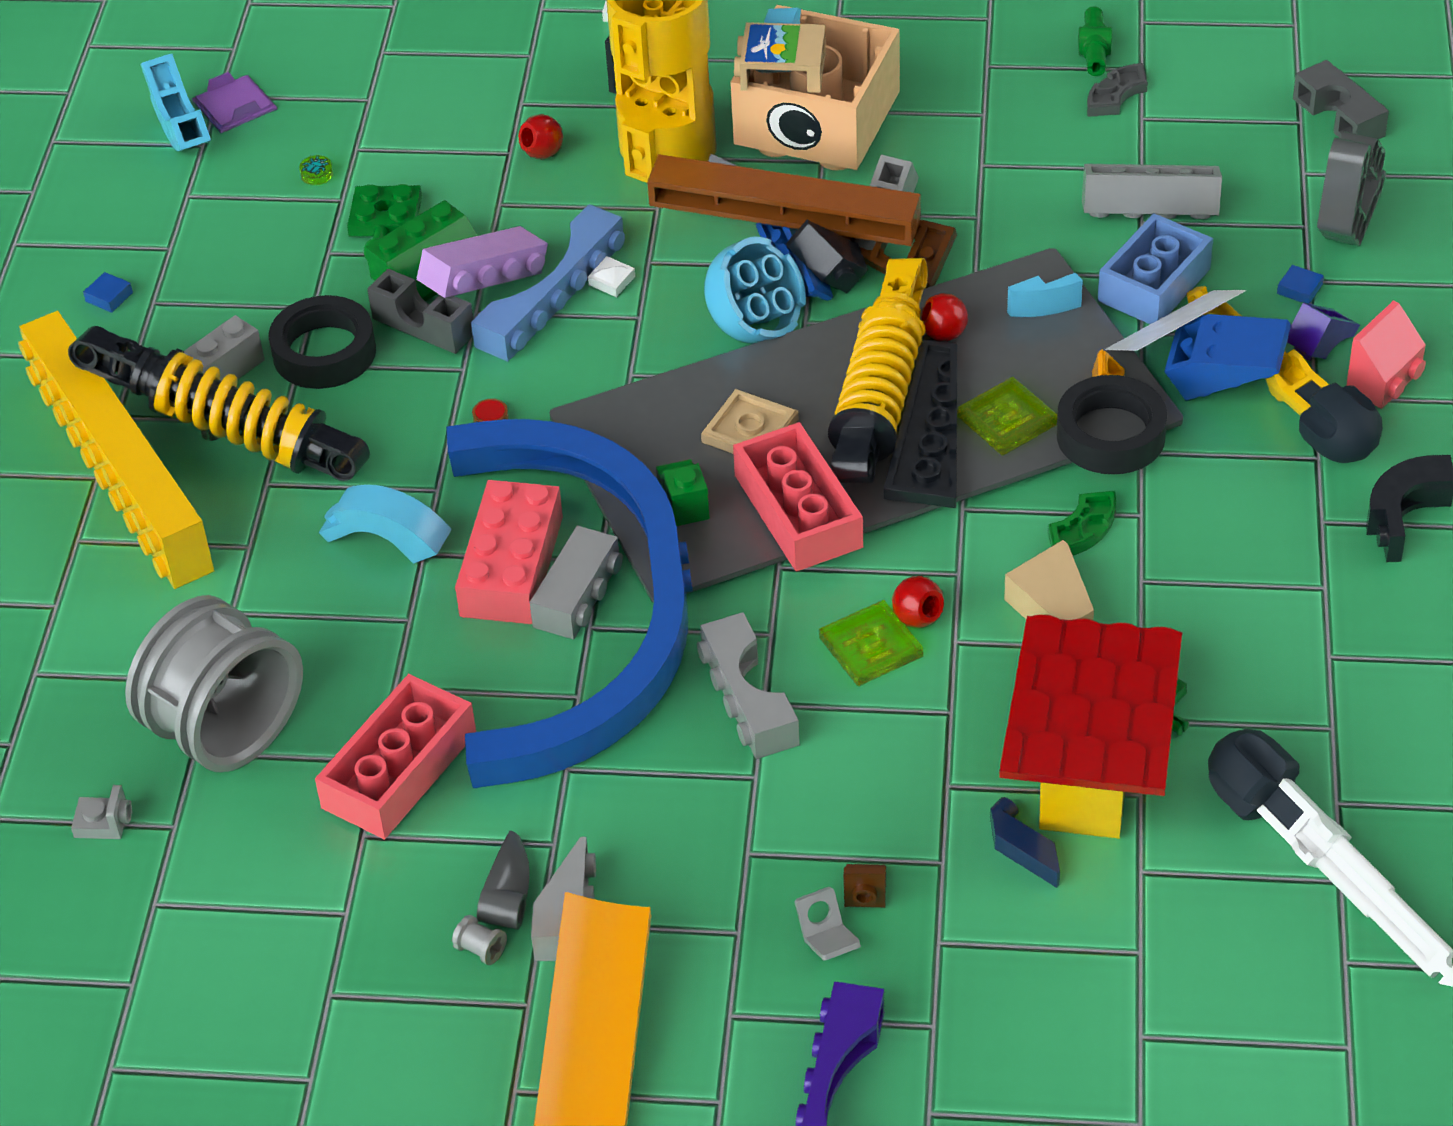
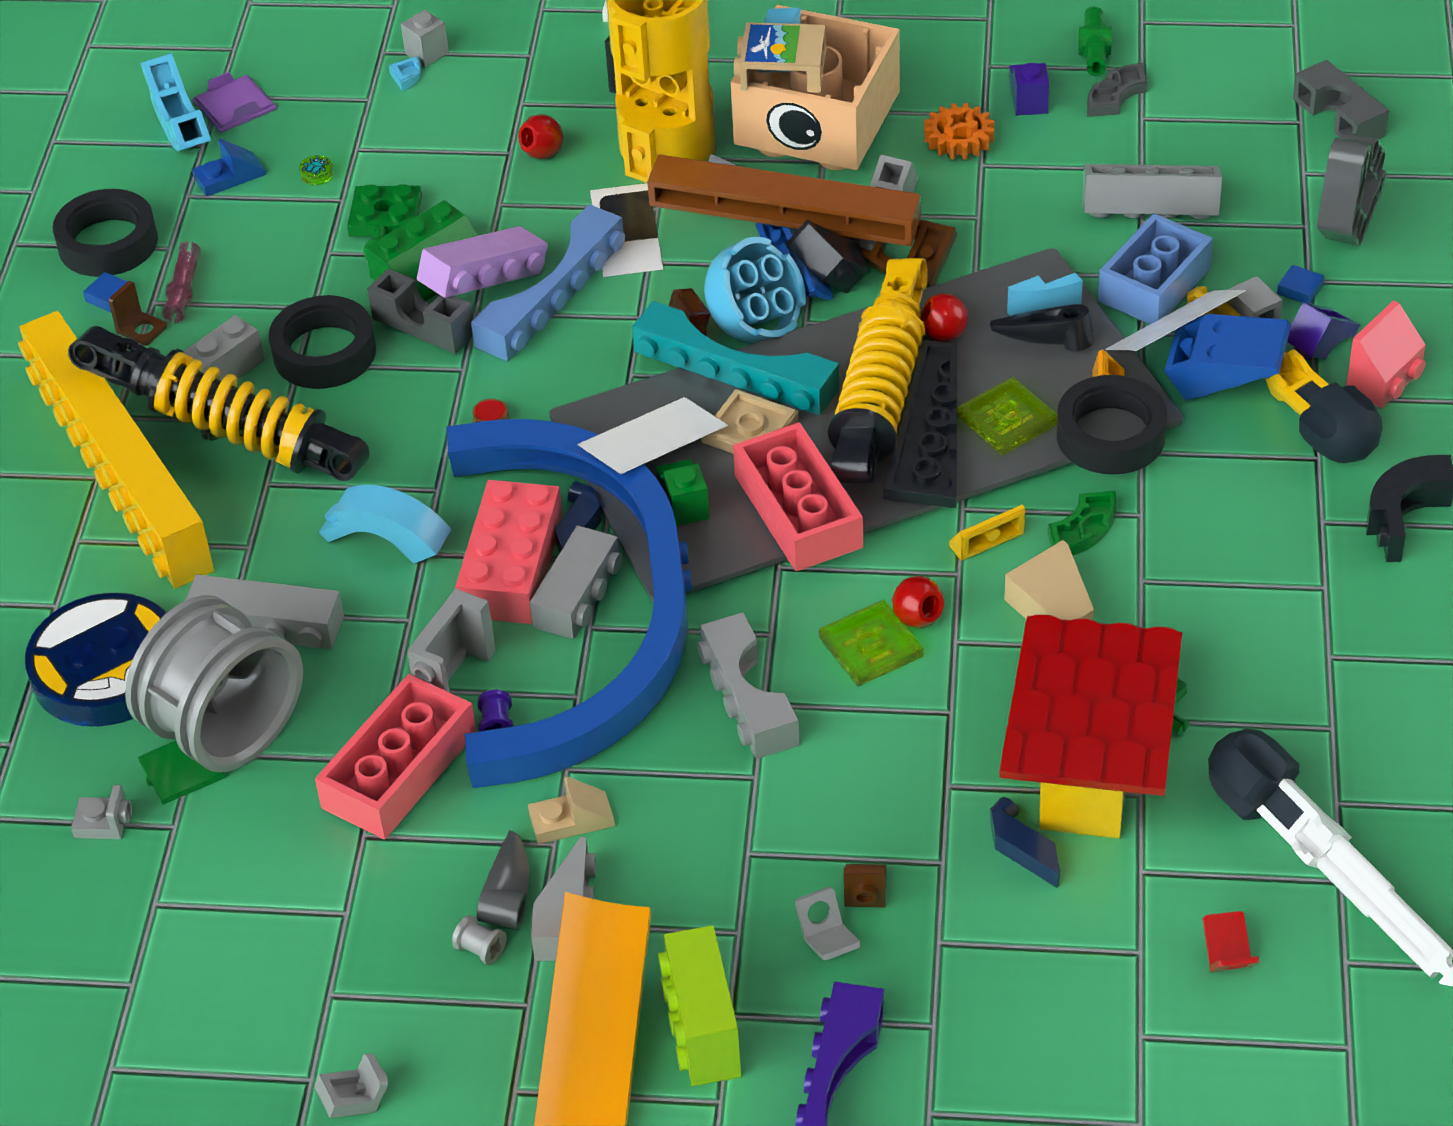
(84, 656): none -> piece
(98, 207): none -> black tyre
(128, 315): none -> reddish brown bracket
(175, 773): none -> green piece
(179, 289): none -> clear pink pin
(233, 169): none -> blue slope
(292, 612): none -> light grey brick
(353, 1090): none -> light grey bracket
(406, 72): none -> medium azure tile
(425, 37): none -> light grey brick
(454, 632): none -> light grey panel
(495, 710): none -> dark purple bush
(577, 813): none -> tan slope
(584, 512): none -> dark blue piece
(611, 276): white tile -> none
(641, 242): none -> sticker
(652, 435): none -> white sticker
(692, 307): none -> clear red piece
(699, 1006): none -> lime brick
(792, 379): none -> teal arch
(959, 131): none -> orange gear
(989, 533): none -> yellow slope
(1029, 88): none -> dark purple arch
(1055, 325): none -> black piece
(1227, 942): none -> red bracket
(1256, 300): none -> light grey brick

